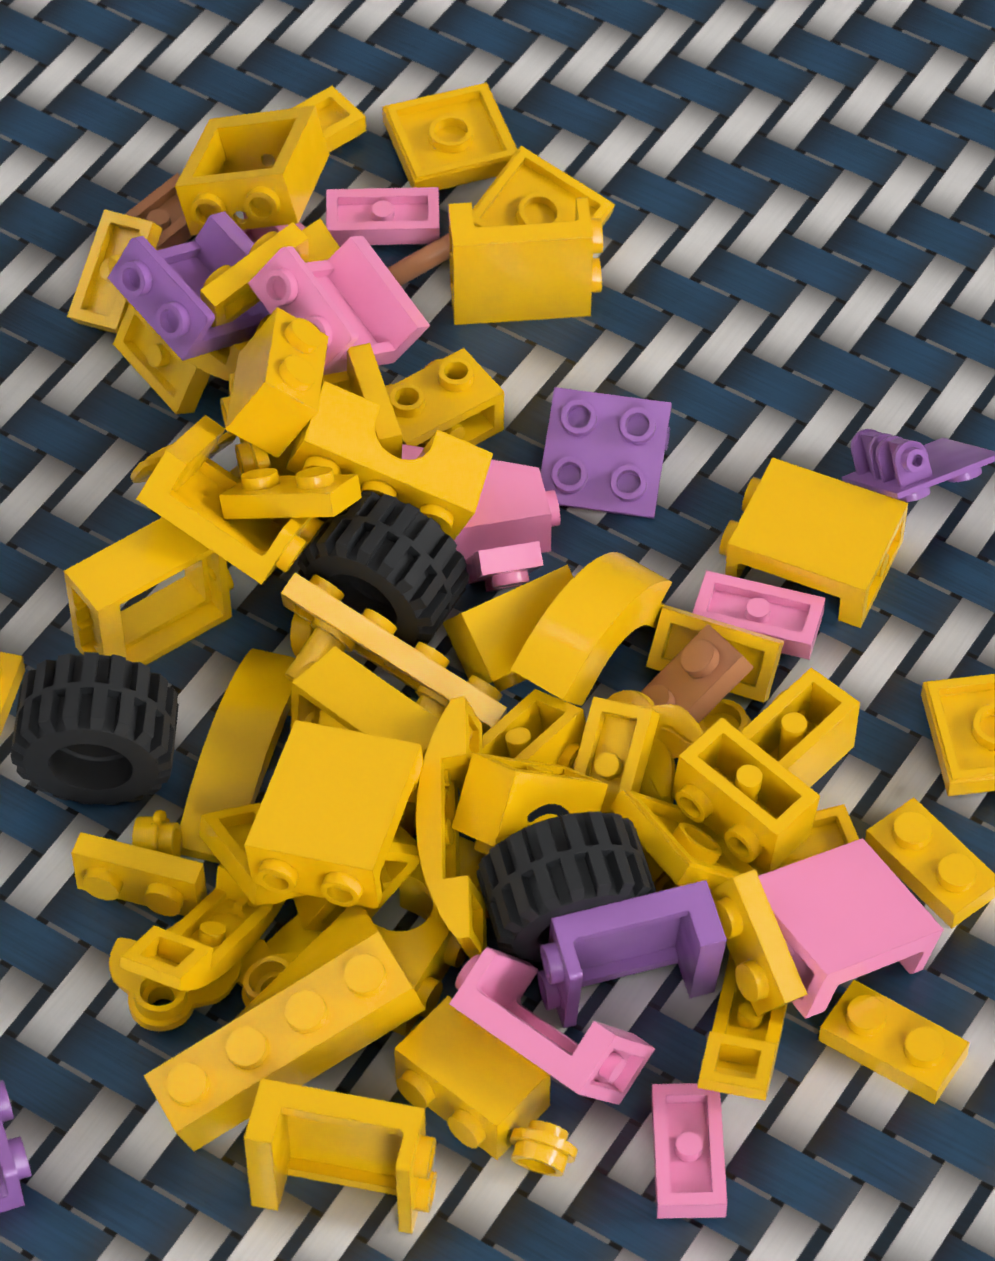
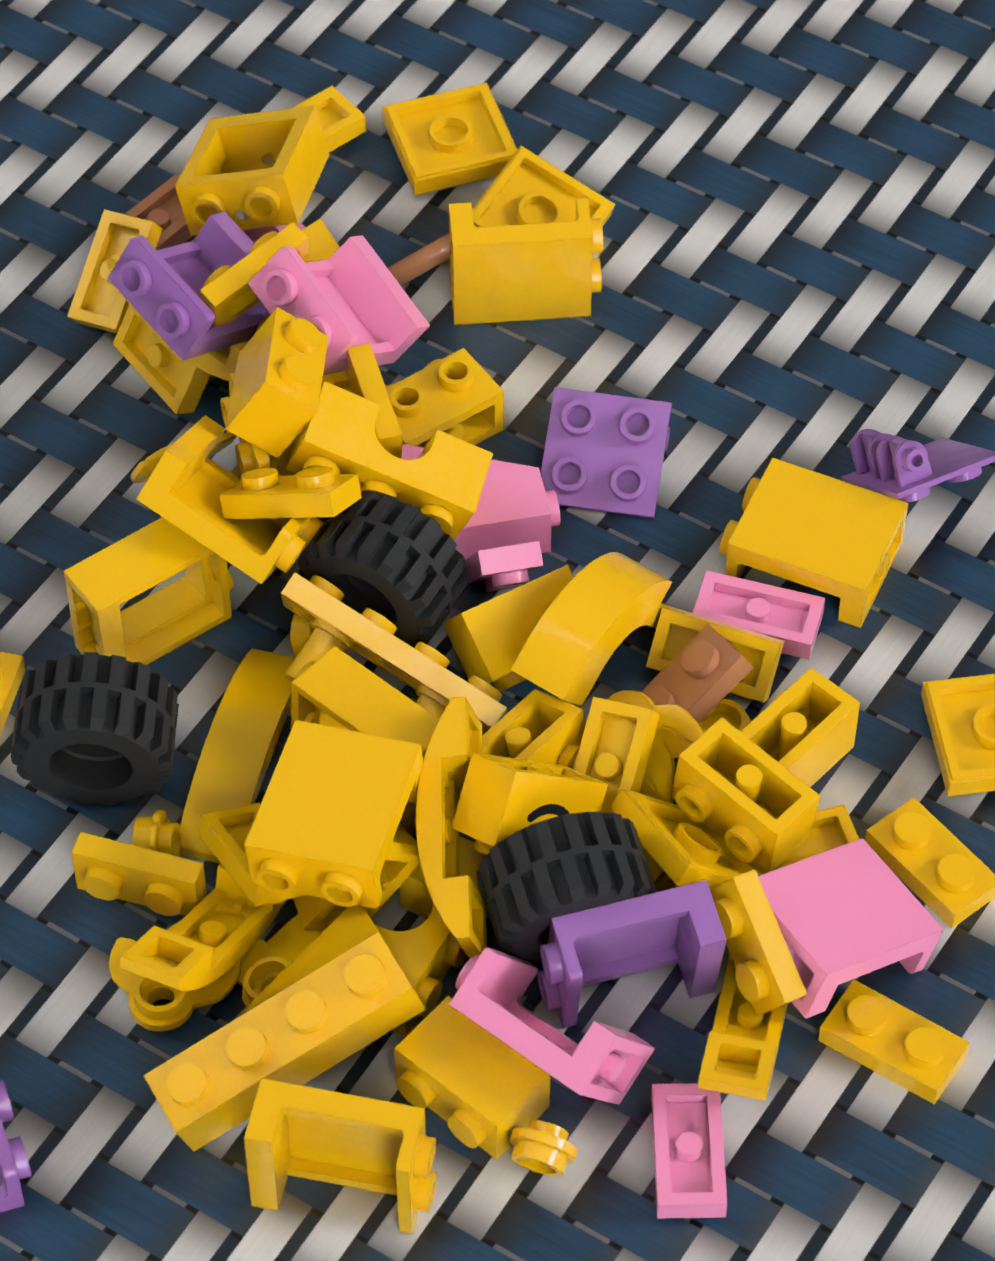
(384, 215): bright pink plate -> none

